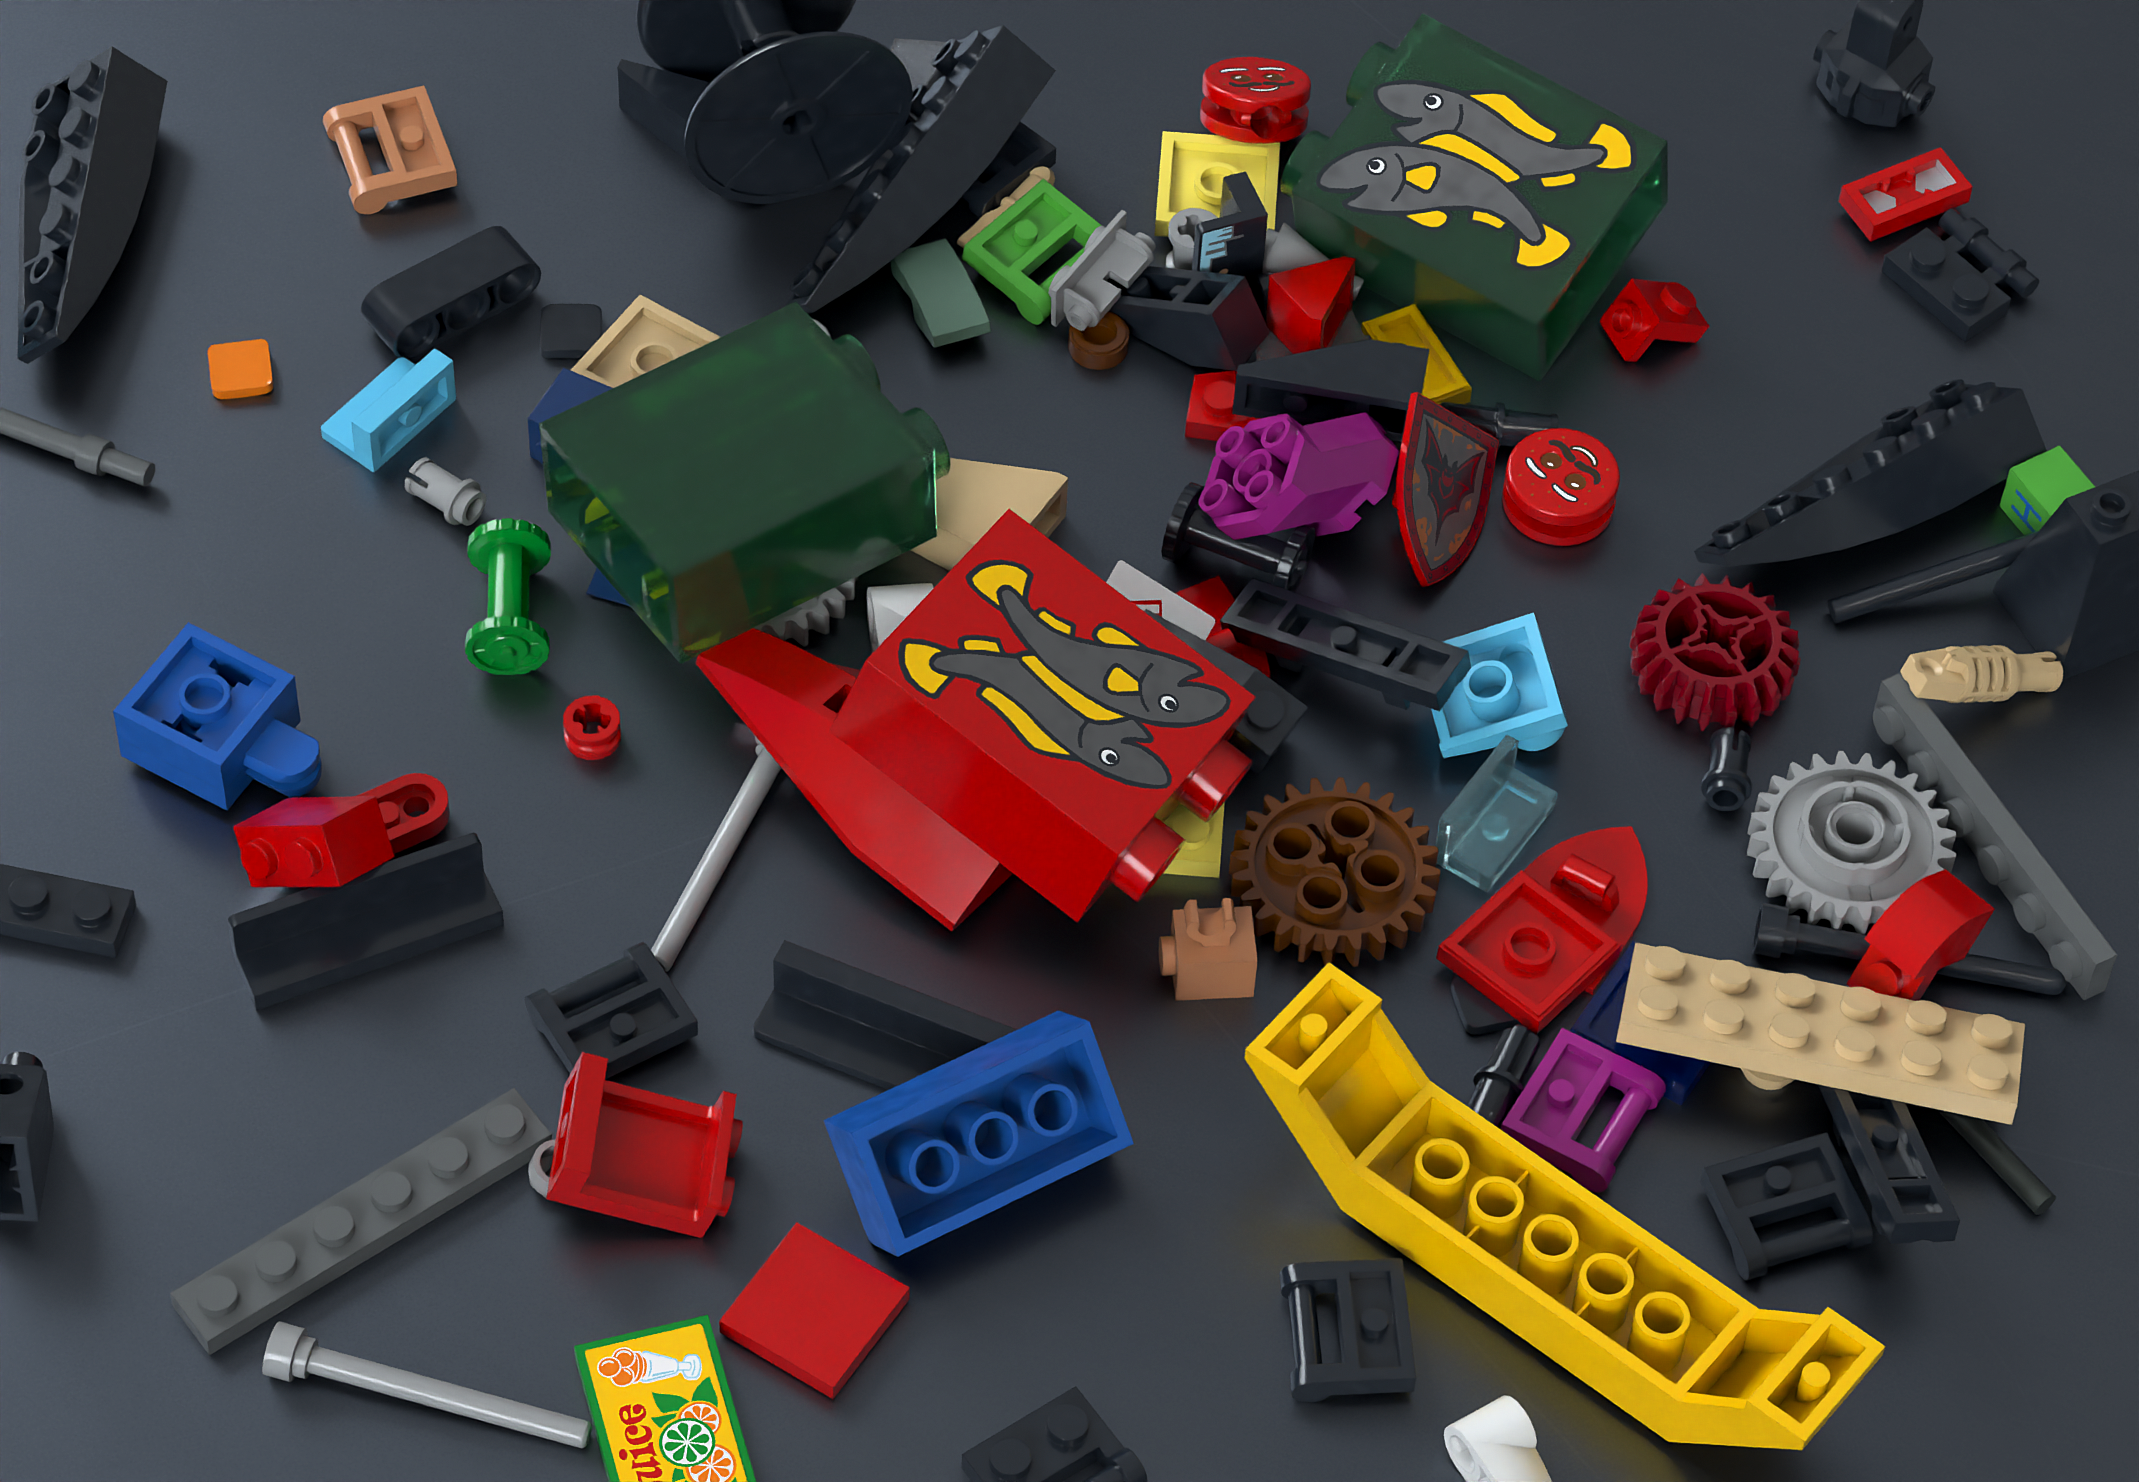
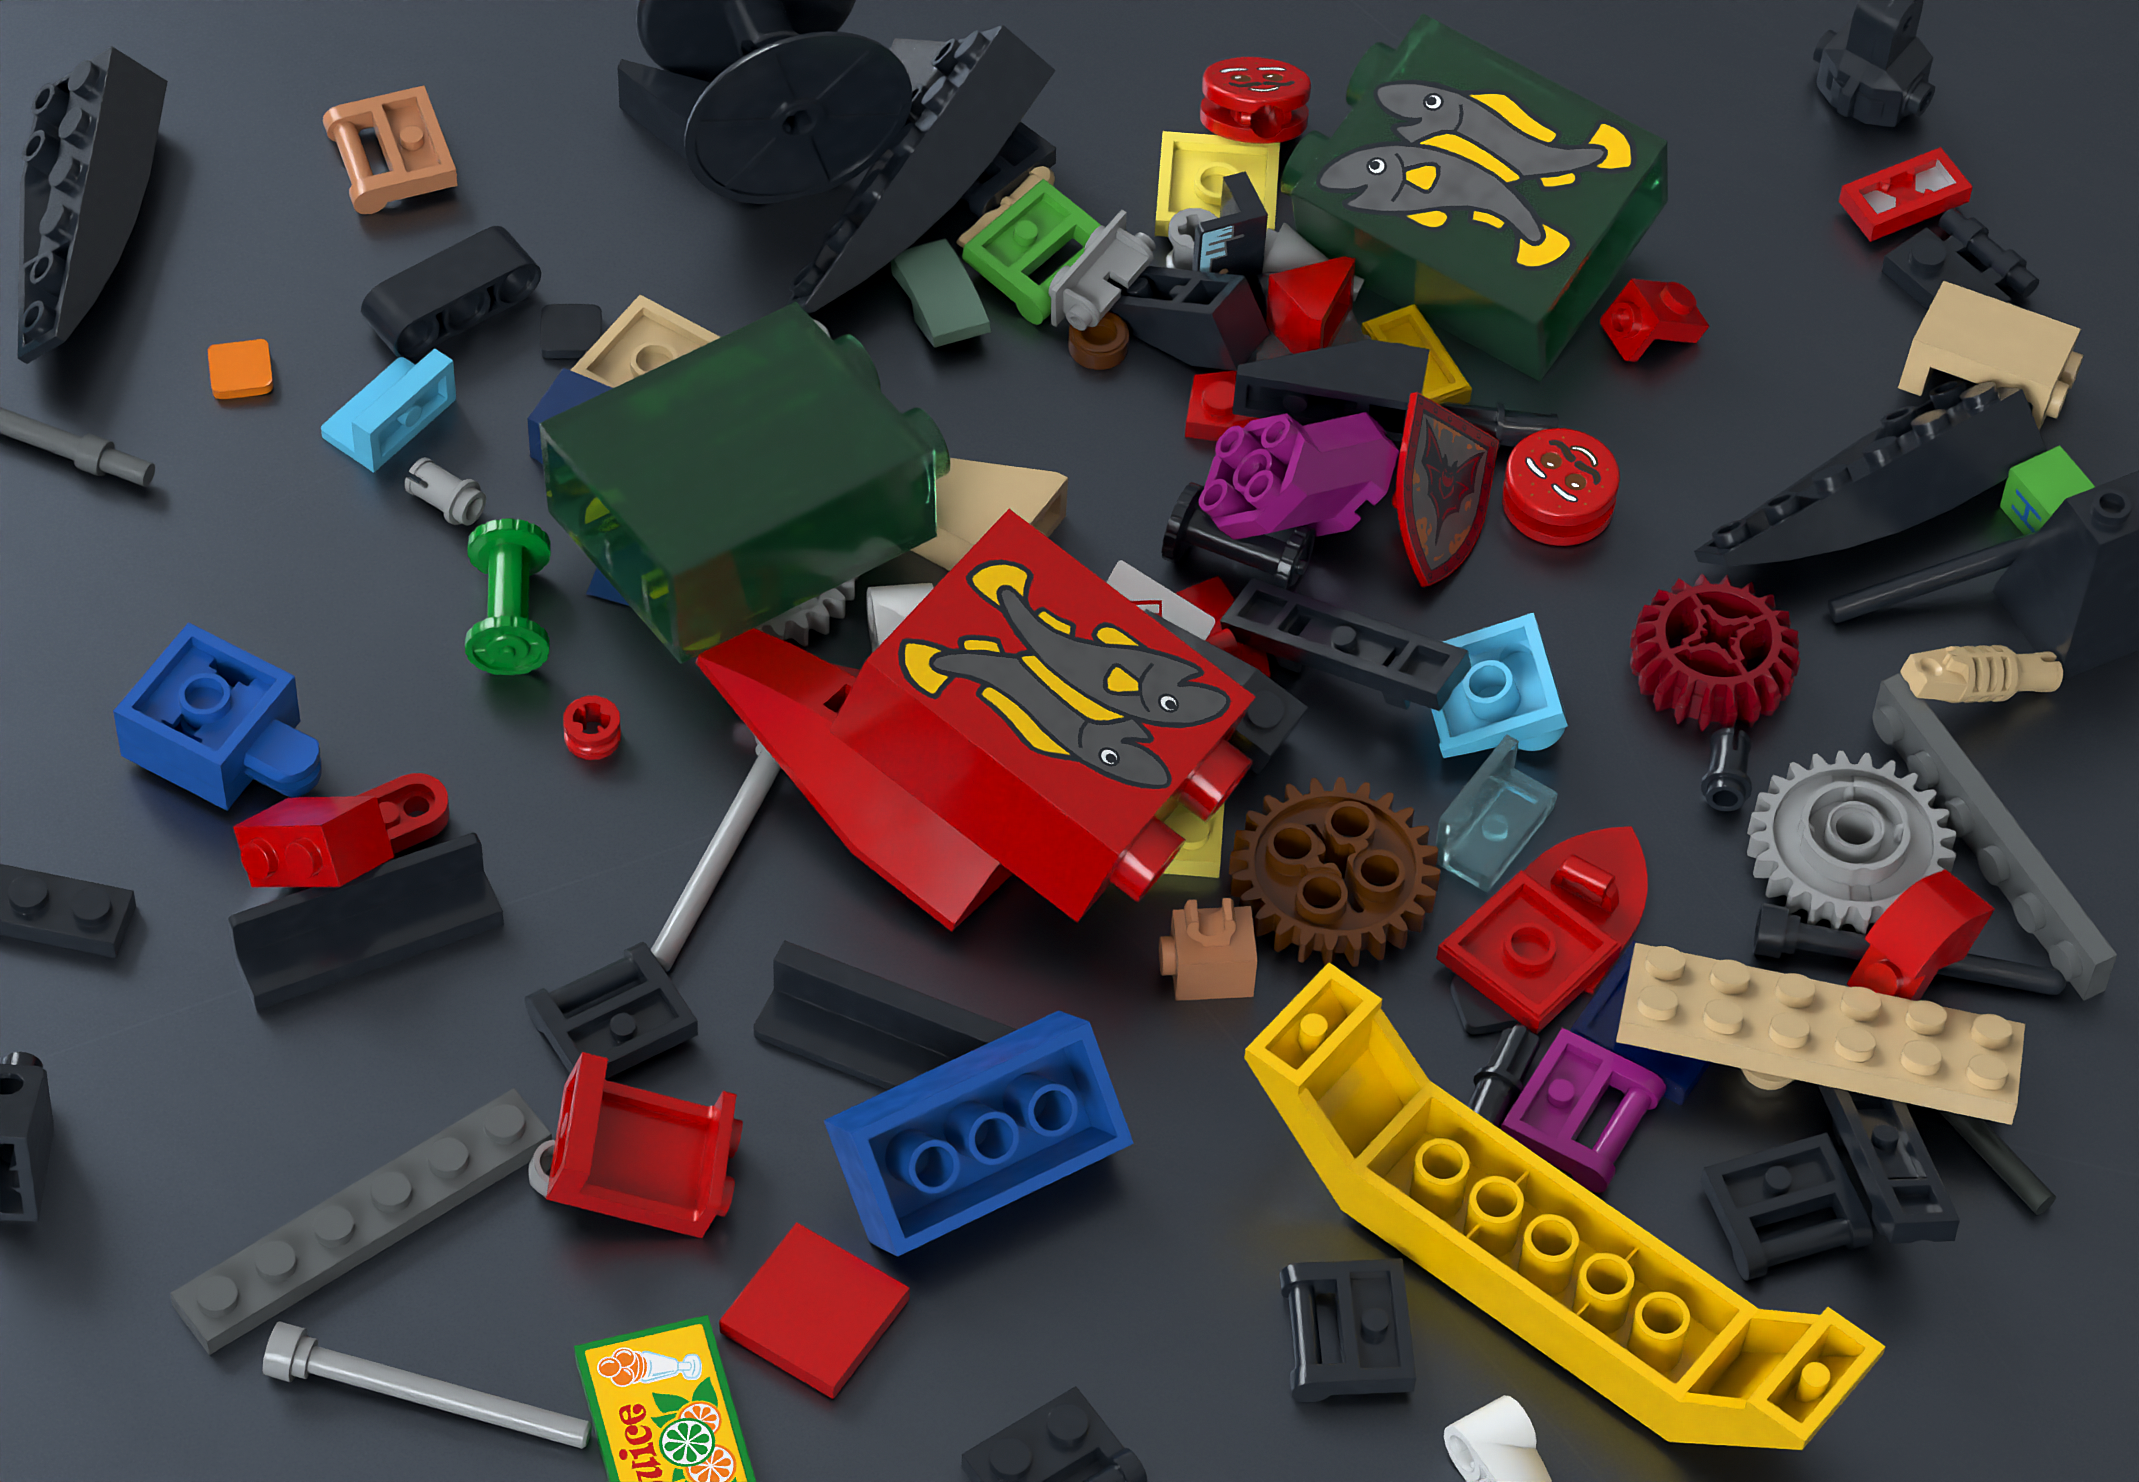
(1996, 344): none -> tan panel

